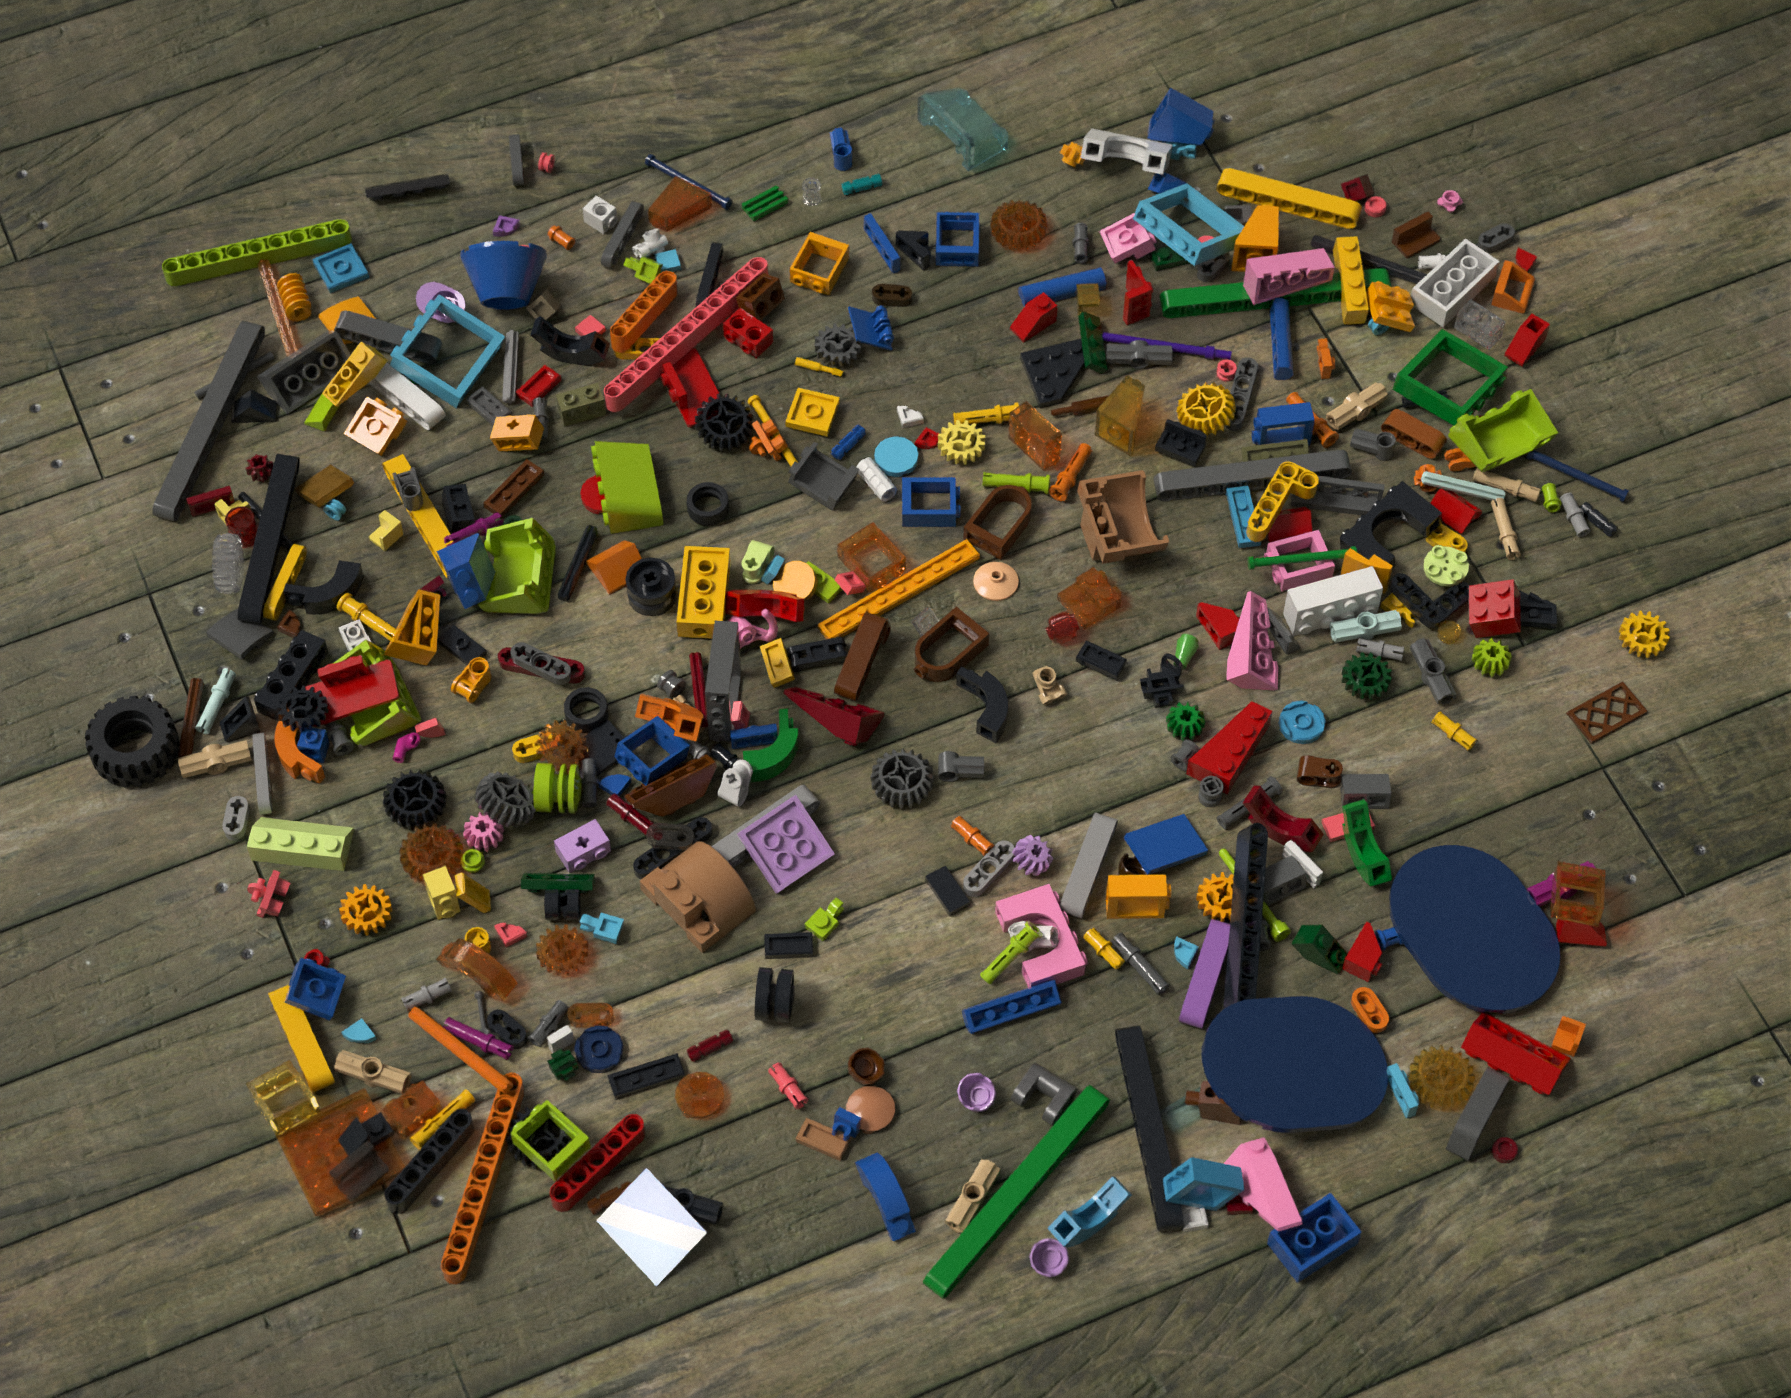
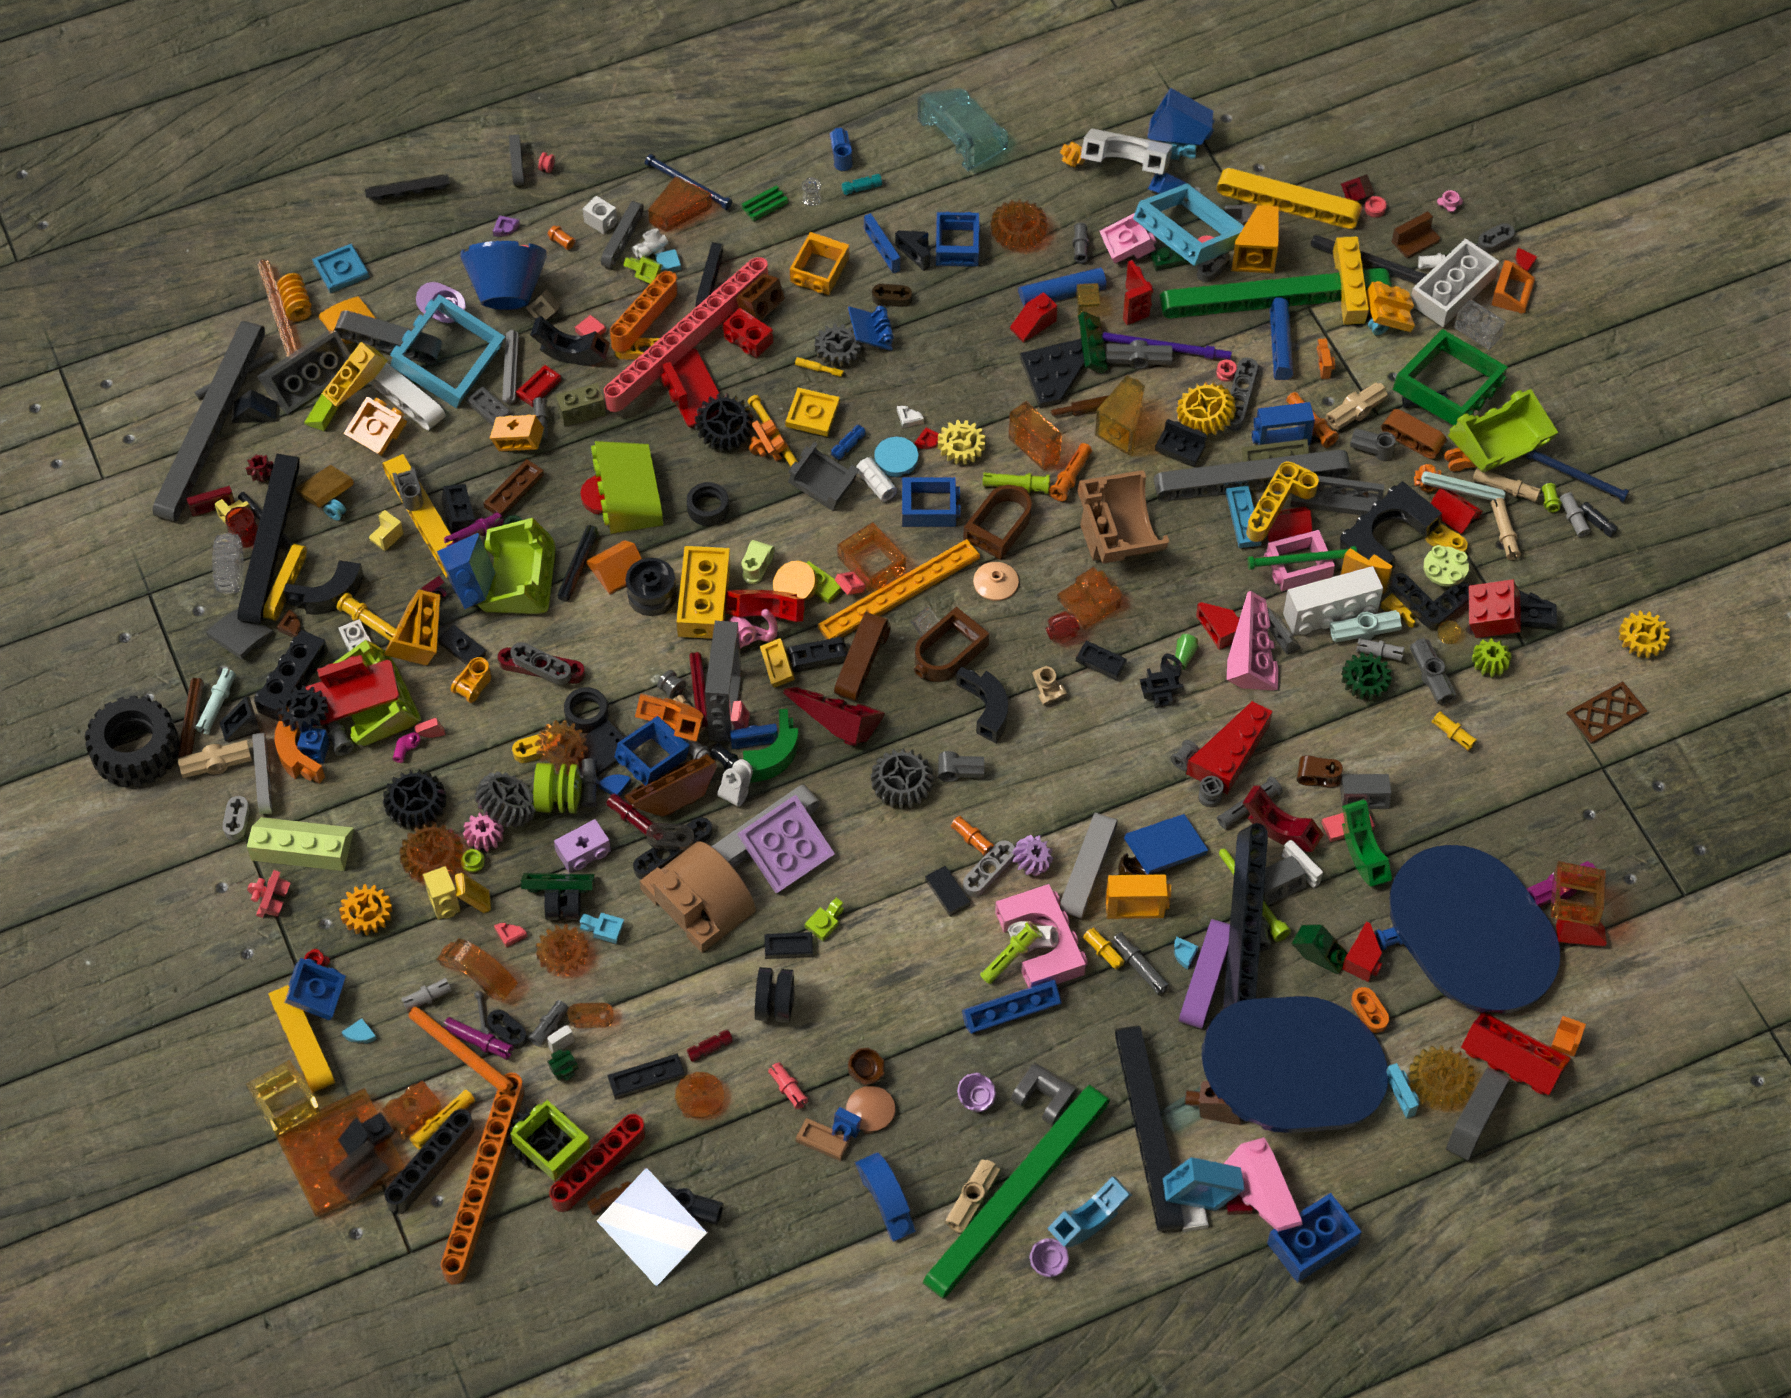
(248, 253): lime beam -> none
(359, 1066): tan piece -> none
(477, 937): yellow wheel -> none
(599, 1049): dark blue tile -> none
(772, 569): medium azure tile -> none
(997, 414): yellow pin -> none
(1185, 721): green gear -> none
(1211, 892): light orange gear -> none
(1286, 273): bright pink wedge -> none
(1301, 722): dark azure tile -> none
(1504, 1150): dark red tile -> none
(1527, 339): red slope -> none

